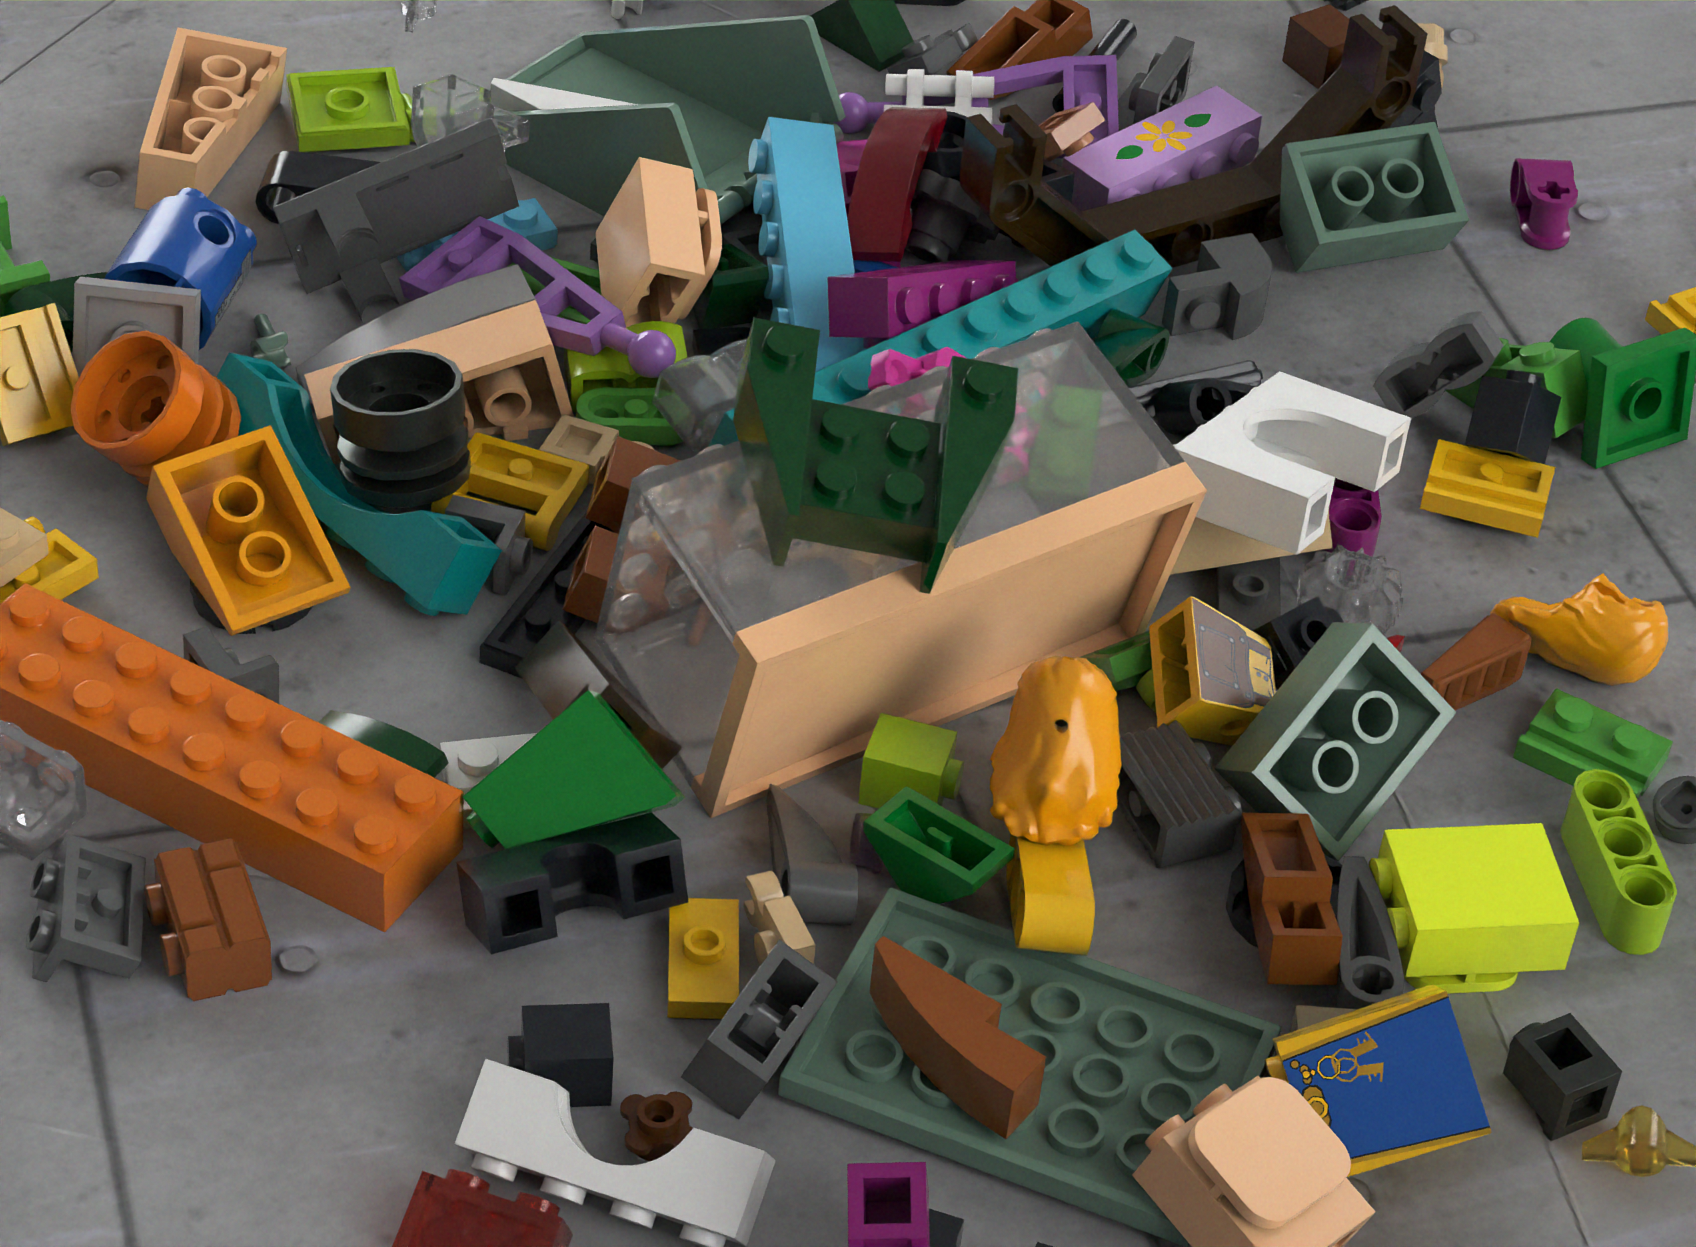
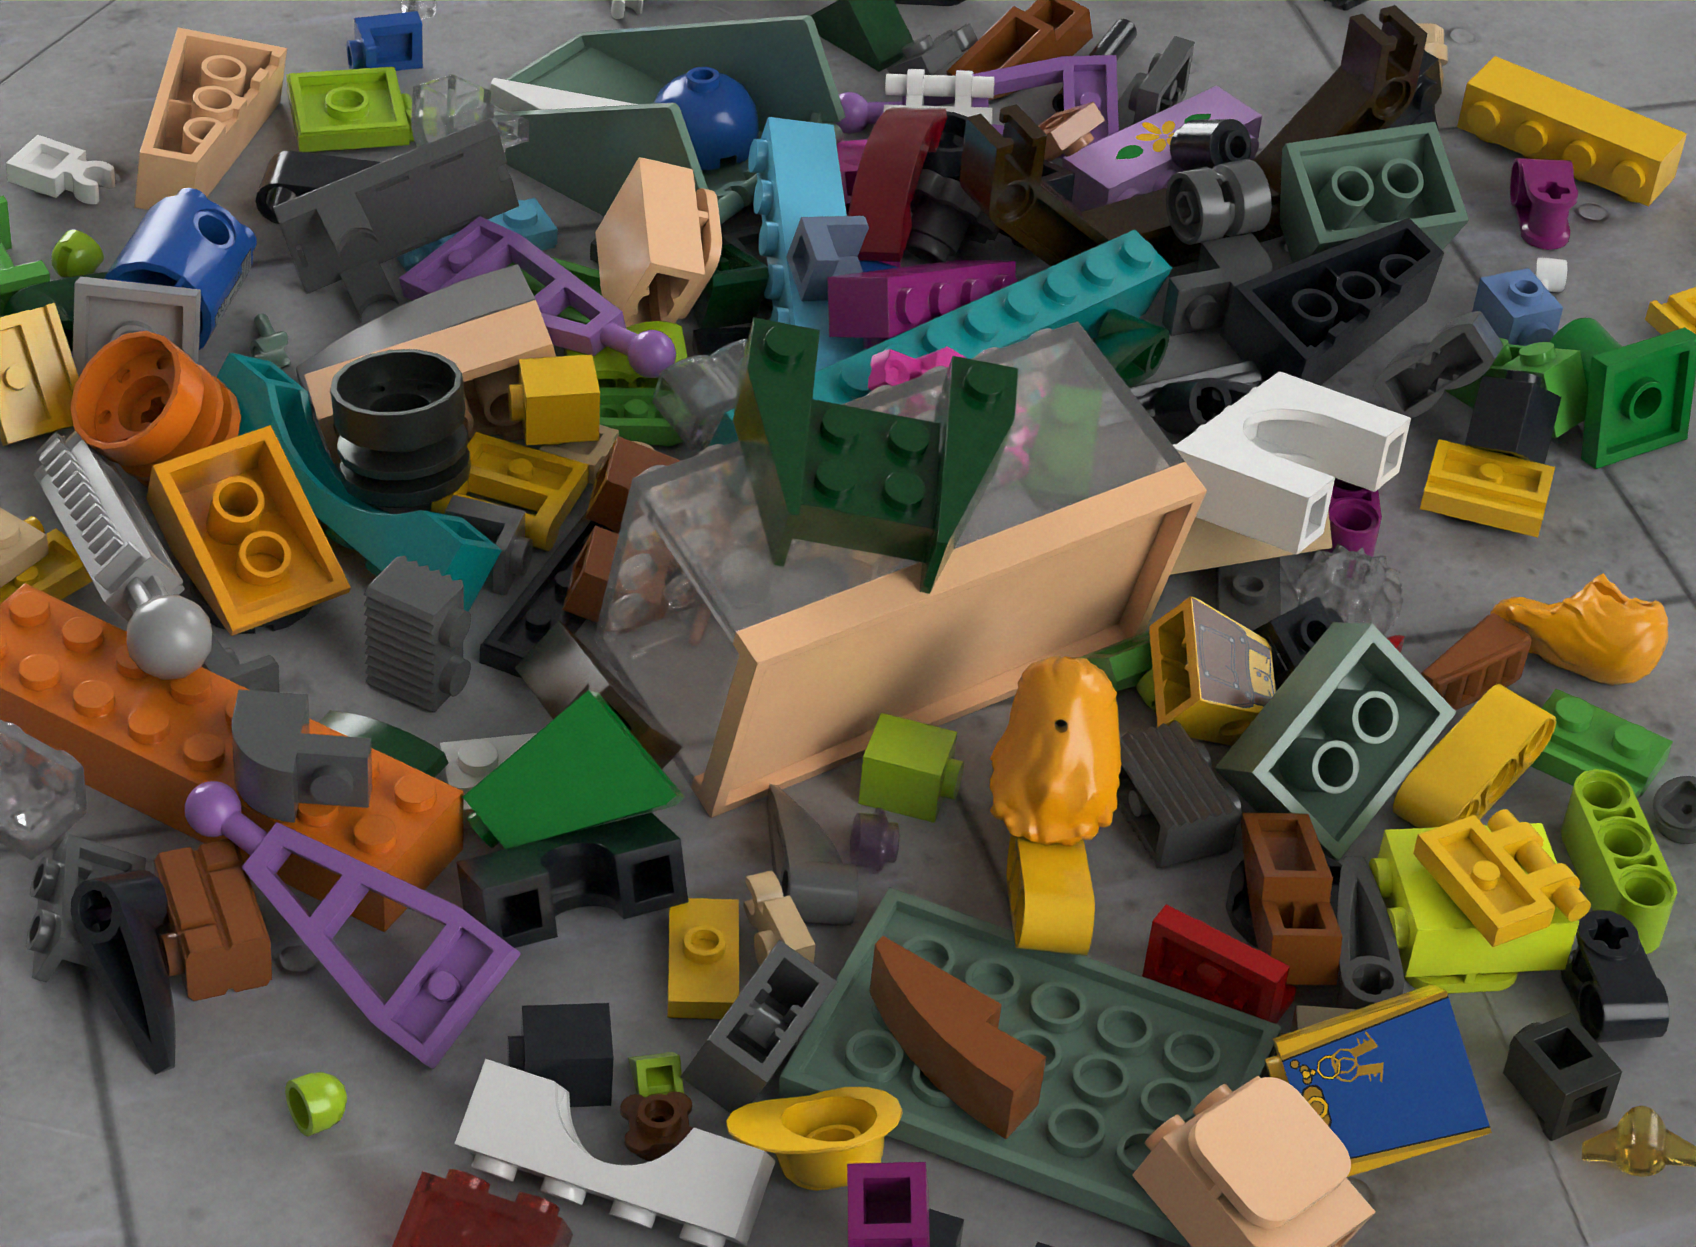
(55, 167): none -> white plate
(76, 254): none -> lime hinge
(117, 929): none -> black piece
(124, 558): none -> light grey gear
(286, 765): none -> dark grey brick
(315, 1101): none -> lime hinge
(387, 42): none -> blue bracket
(416, 634): none -> dark grey brick
(444, 984): none -> medium lavender plate
(556, 400): none -> yellow brick
(657, 1073): none -> lime piece
(716, 114): none -> blue cylinder
(819, 1132): none -> yellow piece
(825, 249): none -> sand blue panel
(933, 849): green slope -> none
(1209, 143): none -> black brick
(1216, 966): none -> red bracket
(1218, 201): none -> dark grey wheel
(1316, 43): reddish brown brick -> none
(1332, 304): none -> black wedge
(1475, 760): none -> yellow beam
(1486, 877): none -> yellow plate
(1518, 307): none -> medium blue brick
(1552, 273): none -> white hand
(1563, 123): none -> yellow brick
(1614, 981): none -> black piece

